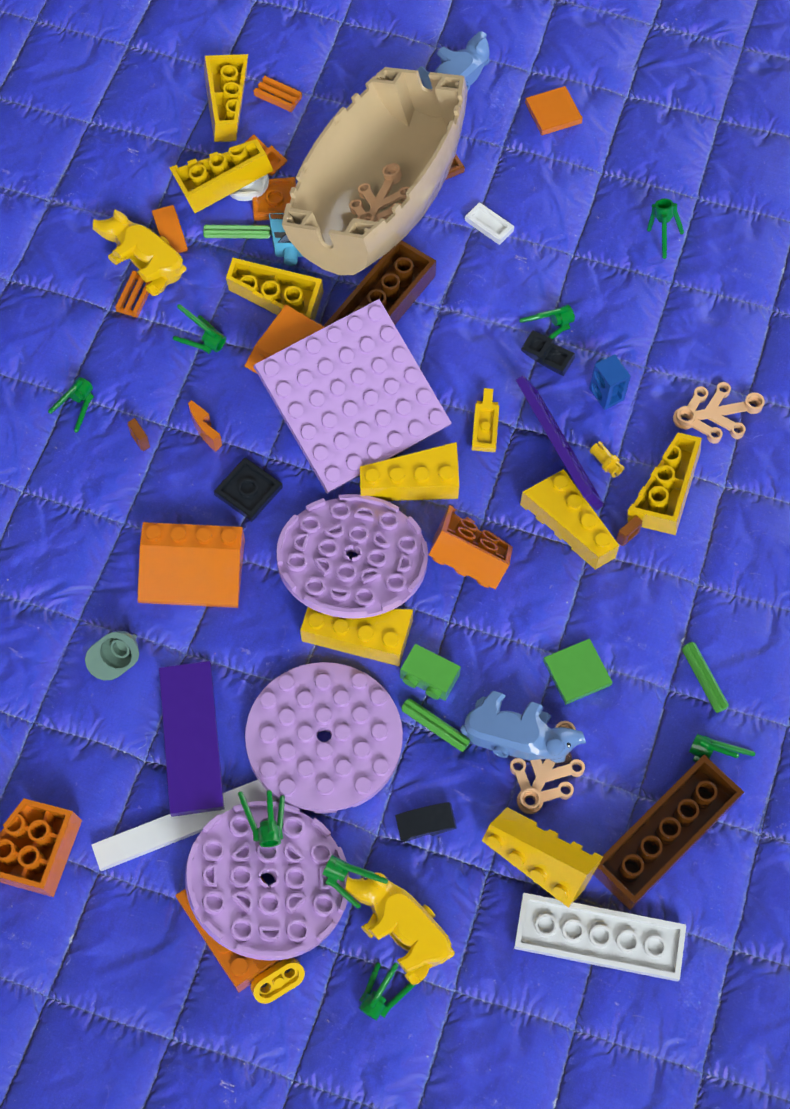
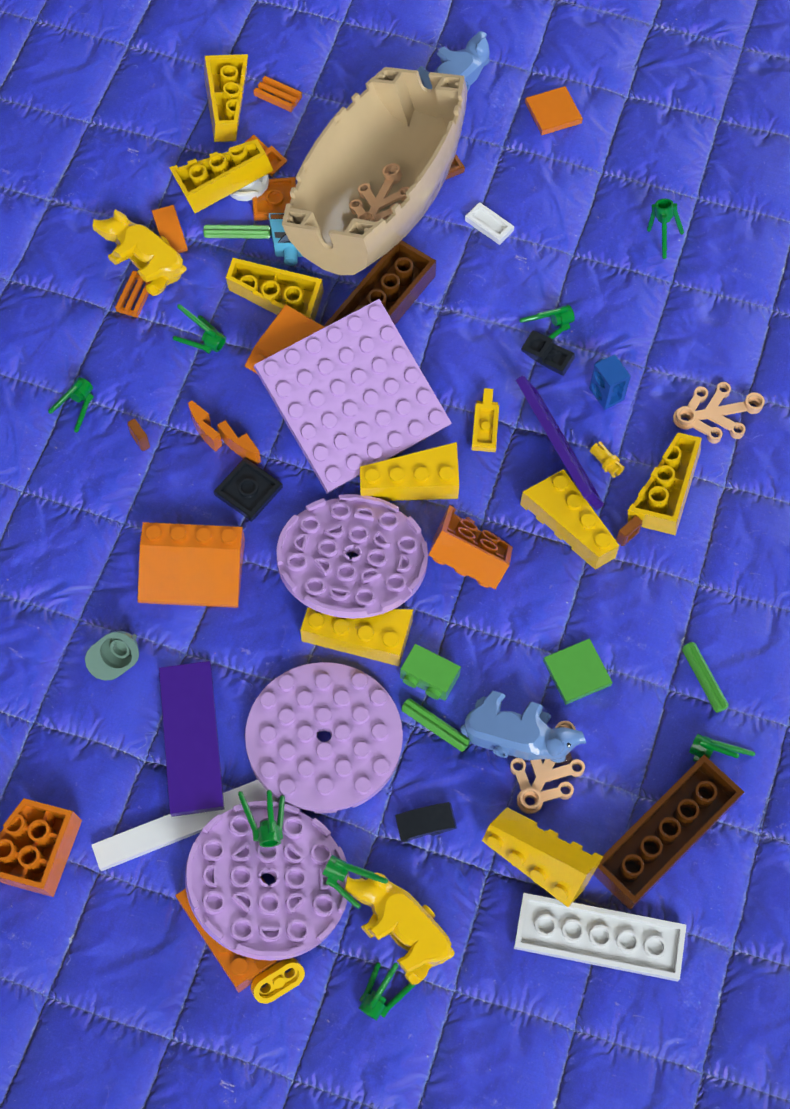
(241, 446): none -> orange slope

